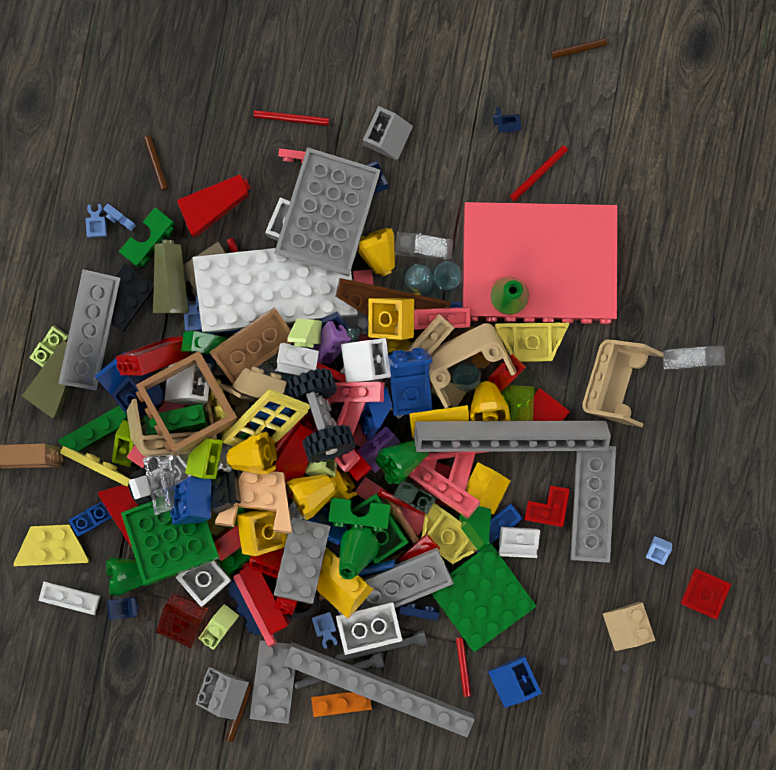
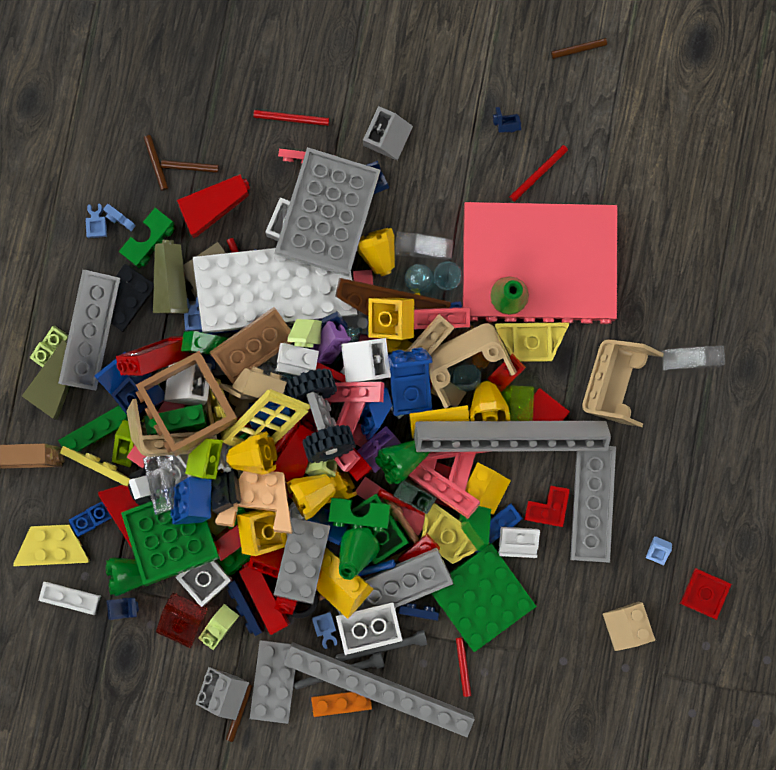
(189, 166): none -> reddish brown bar
(270, 639): coral tile -> none
(514, 682): blue slope -> none

